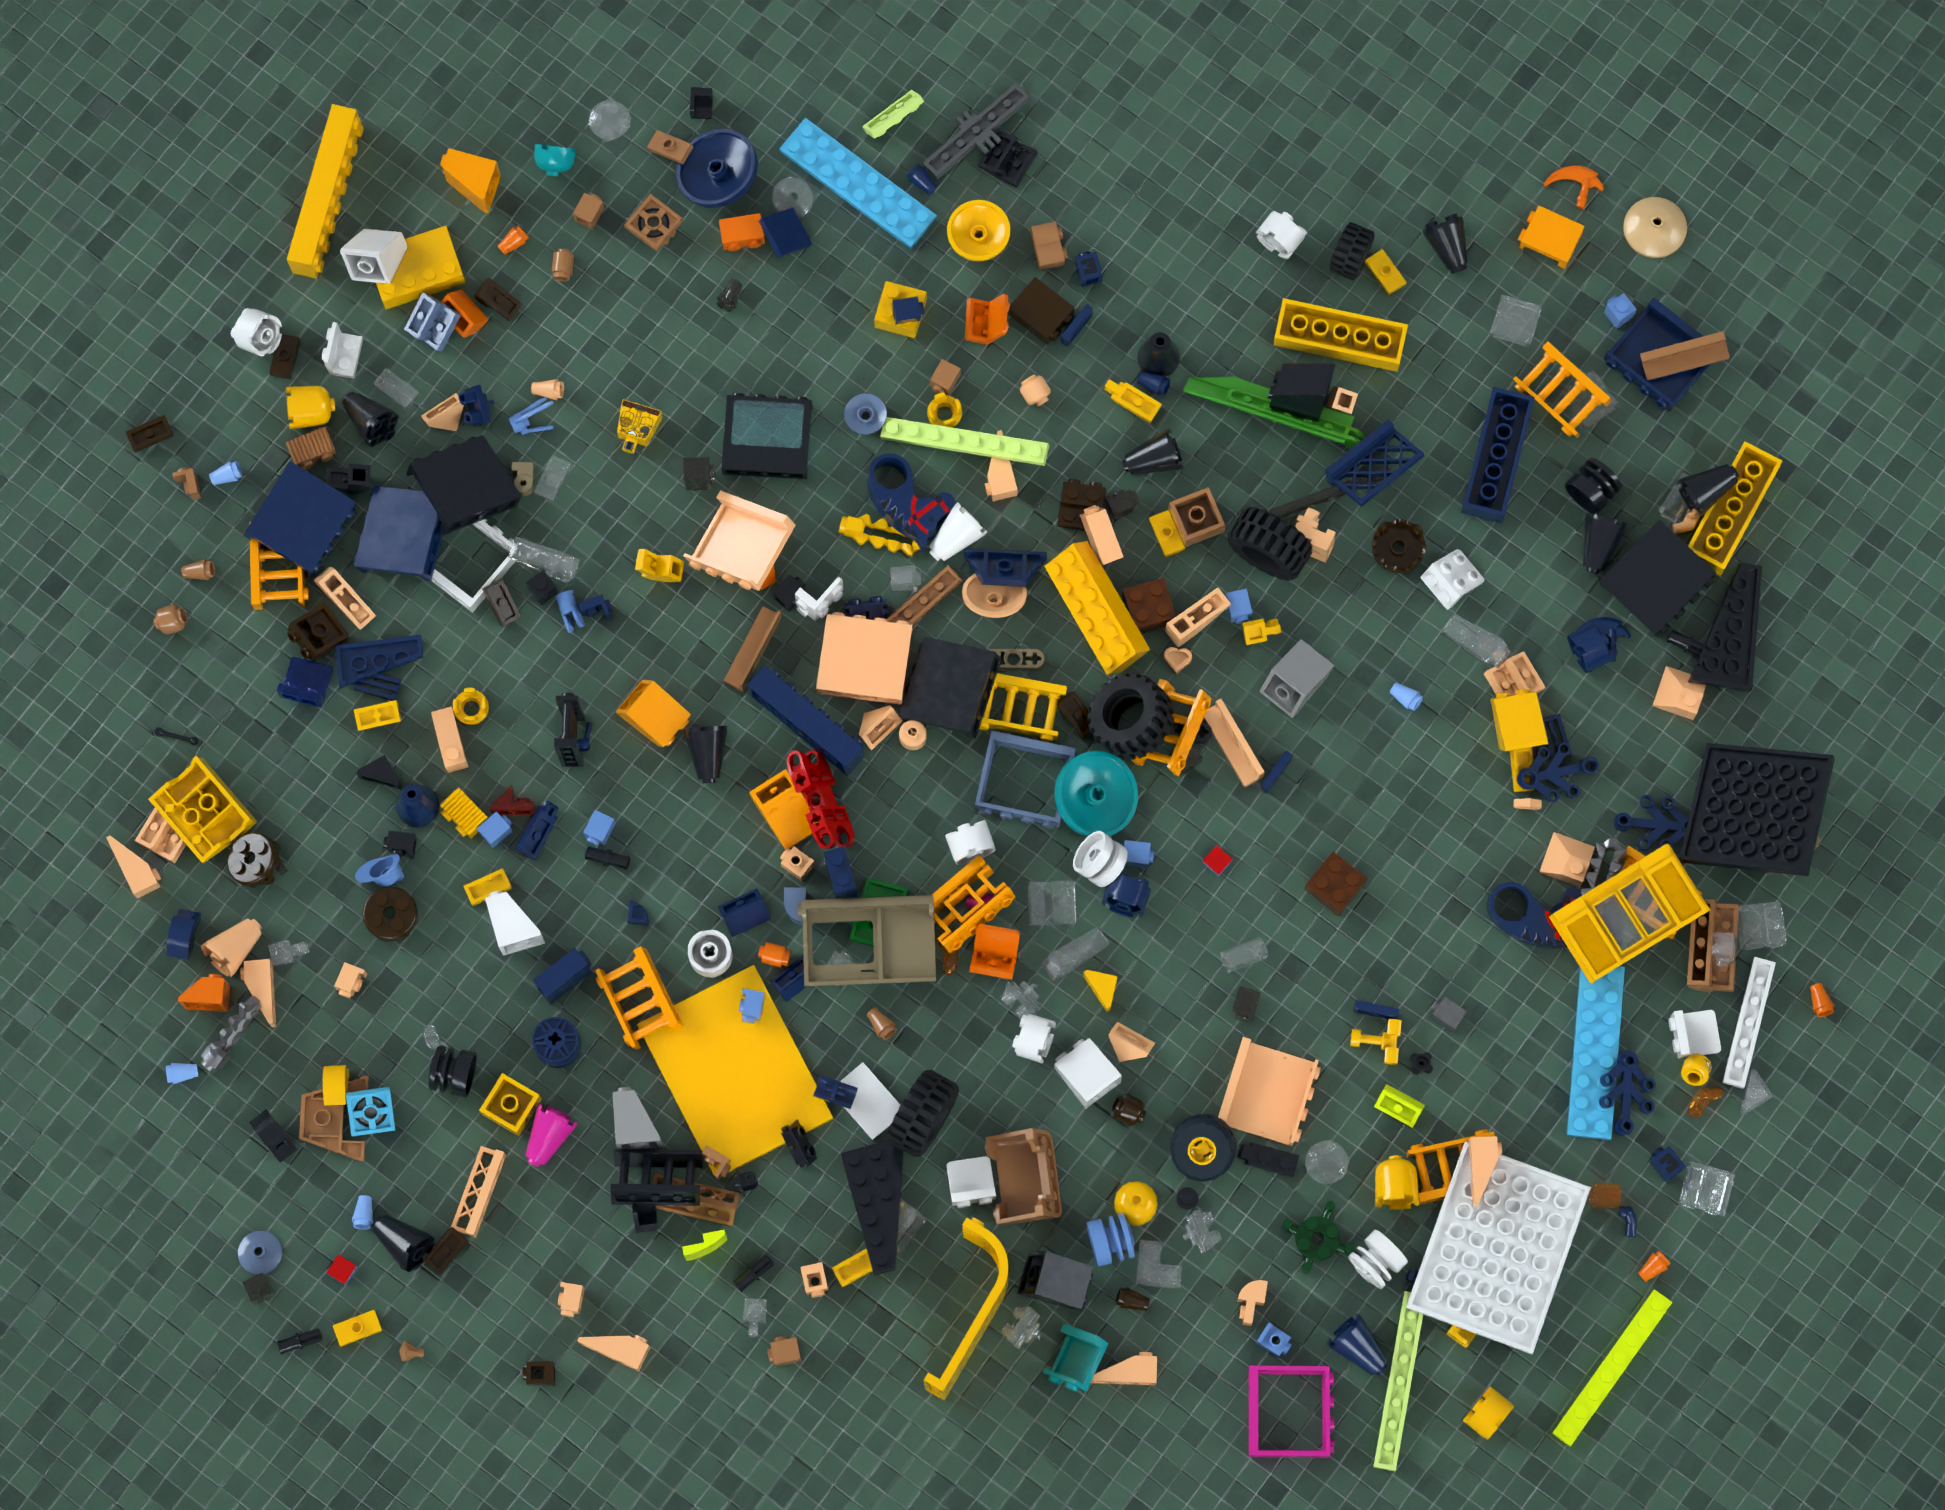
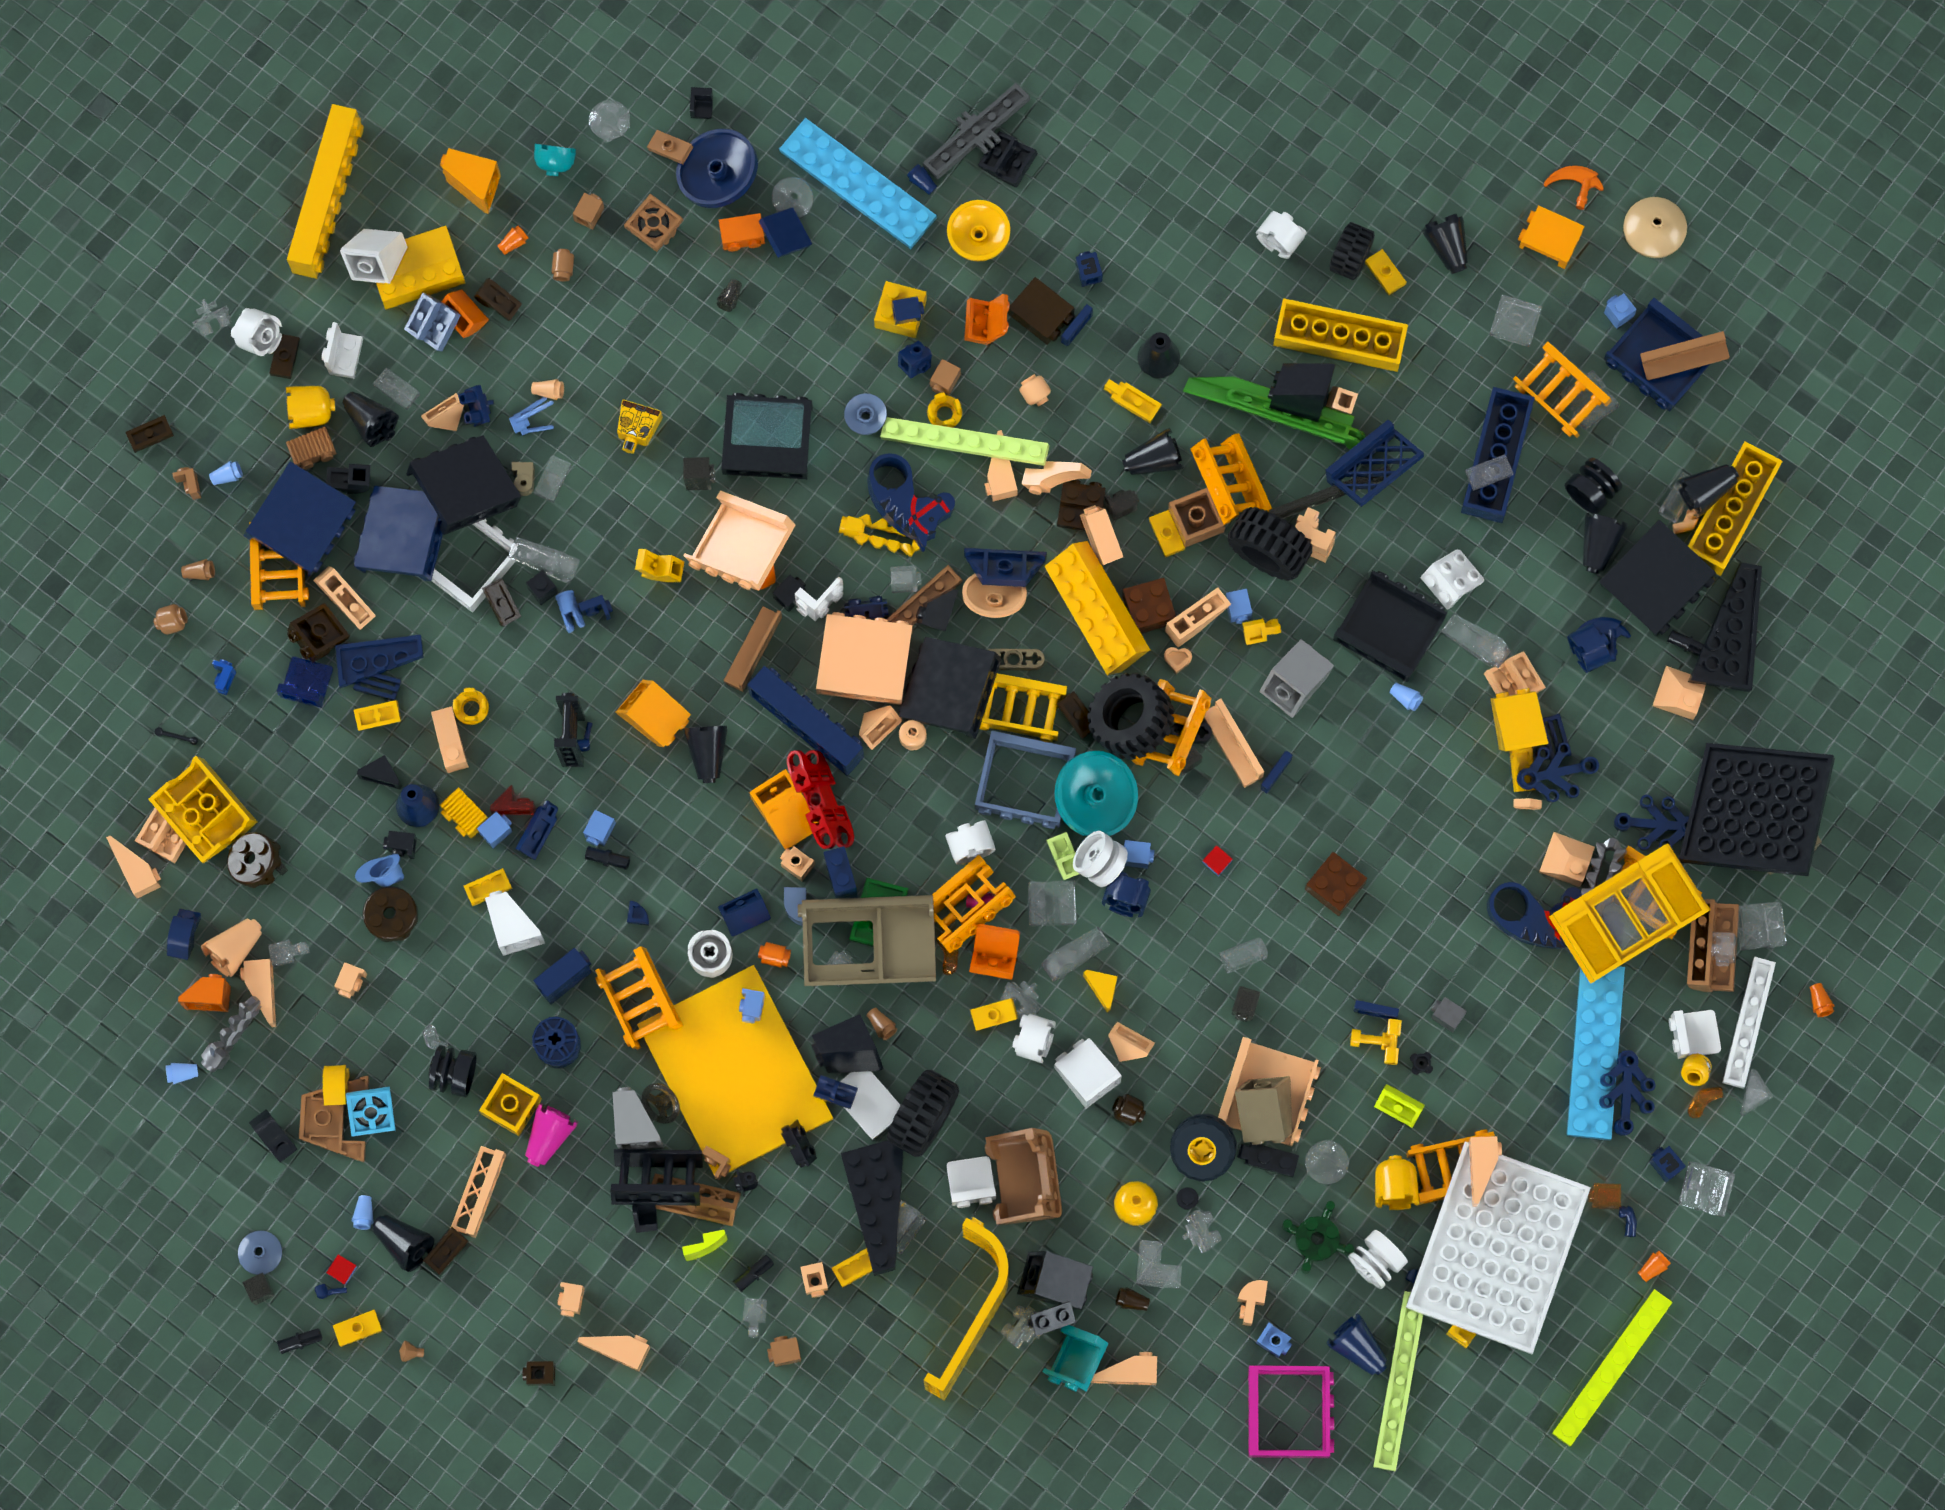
(203, 323): none -> clear hips
(224, 679): none -> blue bracket
(322, 1291): none -> dark blue hand
(662, 1102): none -> clear smoke piece
(790, 980): dark blue slope -> none
(846, 1048): none -> black slope
(893, 114): yellowish green plate -> none
(914, 359): none -> dark blue brick
(937, 611): none -> black slope
(956, 533): white cone -> none
(994, 1014): none -> yellow plate
(1048, 246): medium nougat brick -> none
(1052, 475): none -> light nougat slope
(1052, 1318): none -> hinge
(1063, 854): none -> yellowish green slope
(1110, 1239): medium blue wheel -> none
(1156, 383): dark blue cone -> none
(1243, 470): none -> light orange fence
(1265, 1109): none -> dark tan slope
(1390, 625): none -> black panel
(1398, 531): dark brown plate -> none
(1488, 1413): yellow brick -> none
(1489, 472): none -> clear plate

